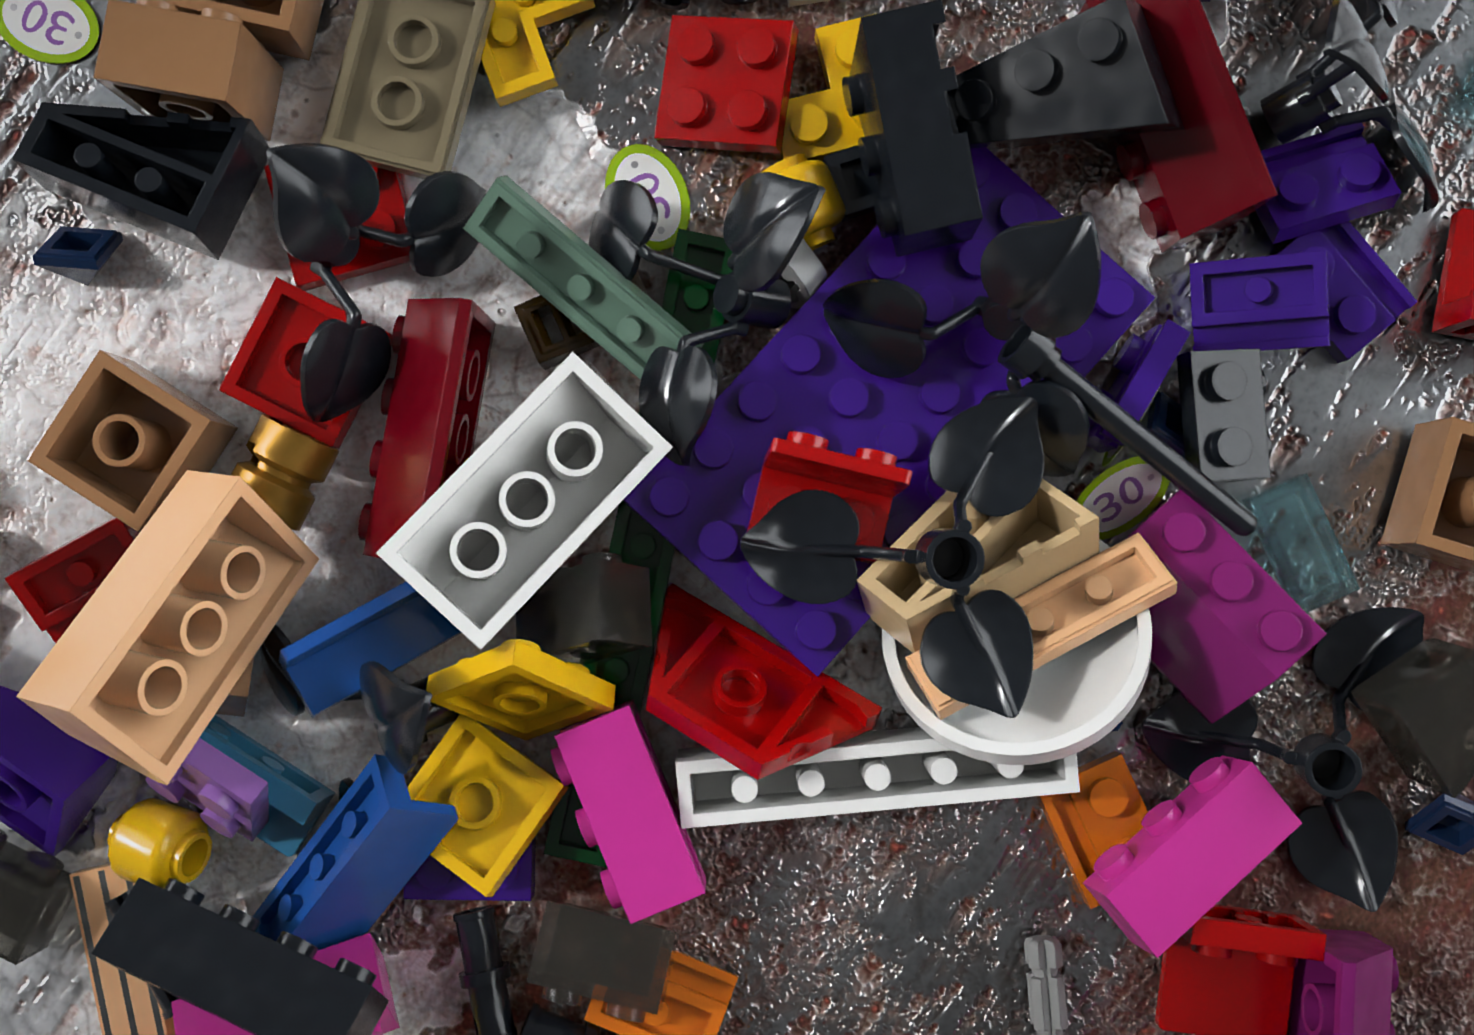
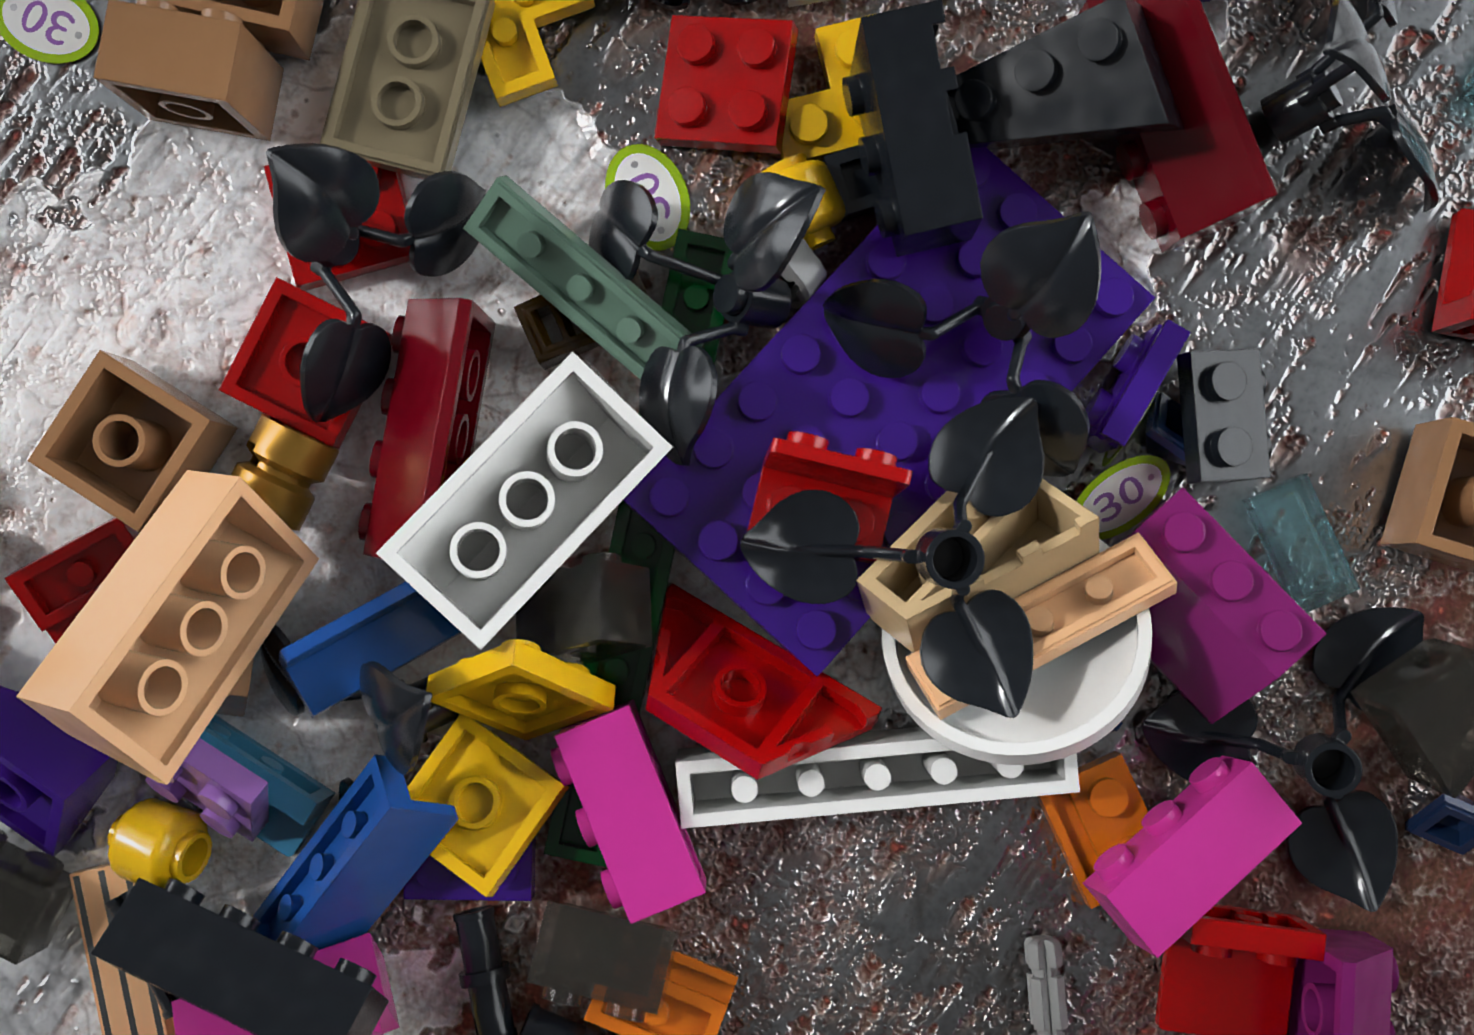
(77, 252): dark blue slope -> none
(148, 171): black wedge -> none
(1039, 359): black piece -> none
(1261, 302): dark purple plate -> none
(1325, 183): dark purple plate -> none
(1362, 288): dark purple plate -> none

